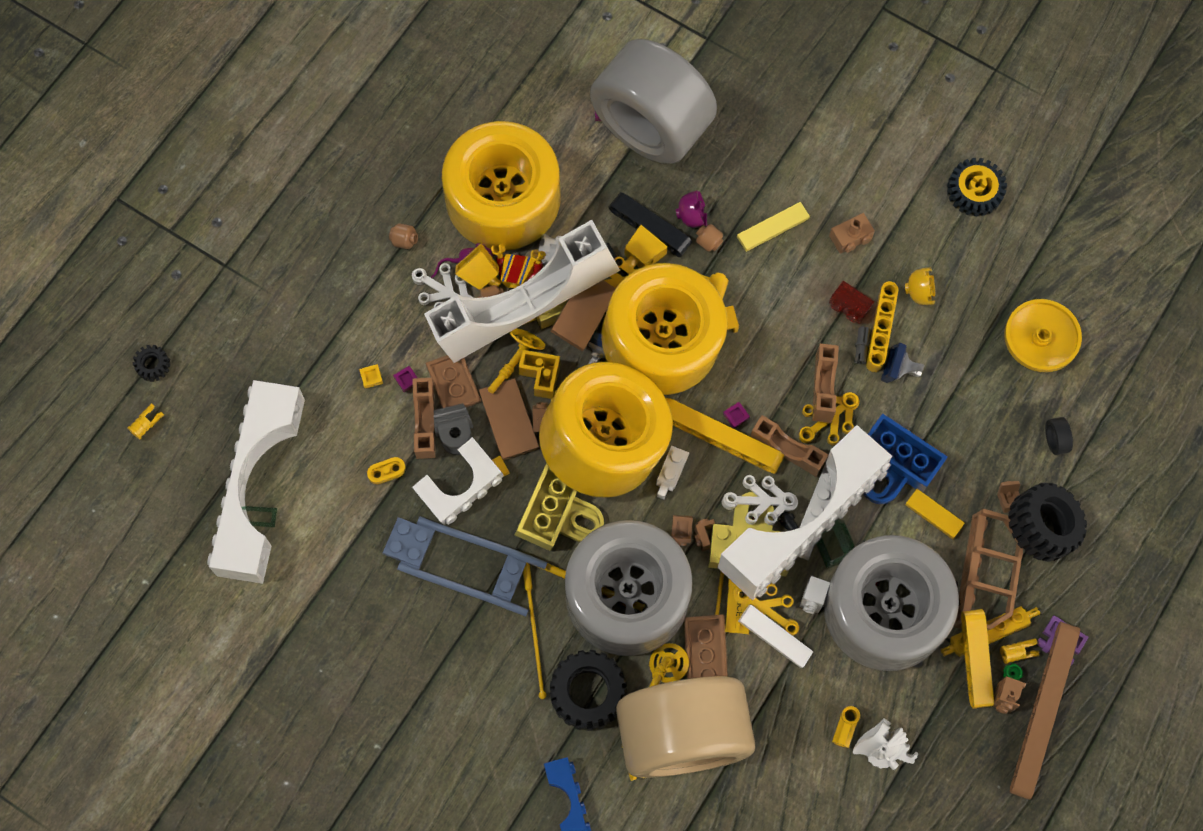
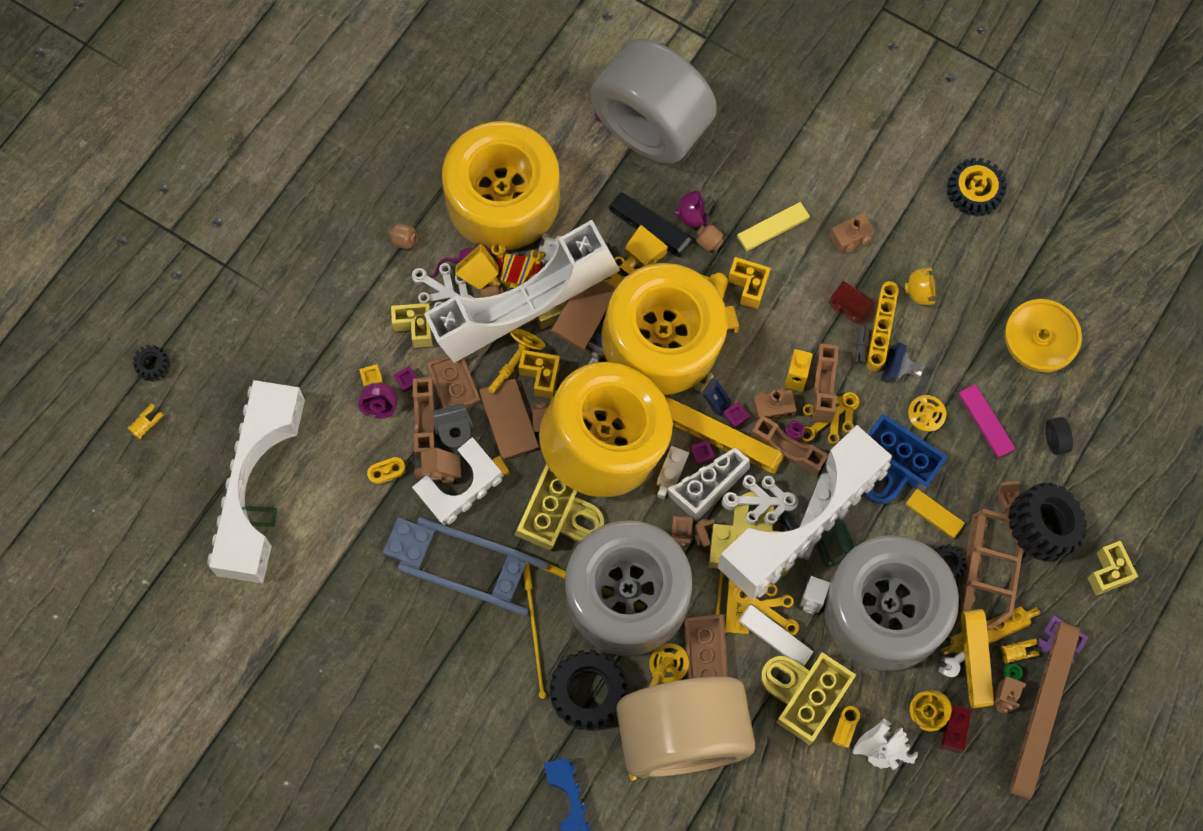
(377, 400): none -> magenta cylinder
(412, 319): none -> light yellow brick
(439, 466): none -> medium nougat brick
(702, 452): none -> magenta plate
(709, 484): none -> white wedge
(714, 394): none -> dark blue piece
(752, 278): none -> yellow brick
(774, 405): none -> medium nougat brick
(795, 430): none -> magenta plate
(799, 368): none -> yellow torso
(809, 695): none -> light yellow brick
(927, 413): none -> yellow dish
(930, 710): none -> yellow cylinder
(953, 665): none -> white piece
(956, 555): none -> black tyre
(956, 730): none -> dark red brick
(986, 421): none -> dark pink tile
(1117, 569): none -> light yellow brick

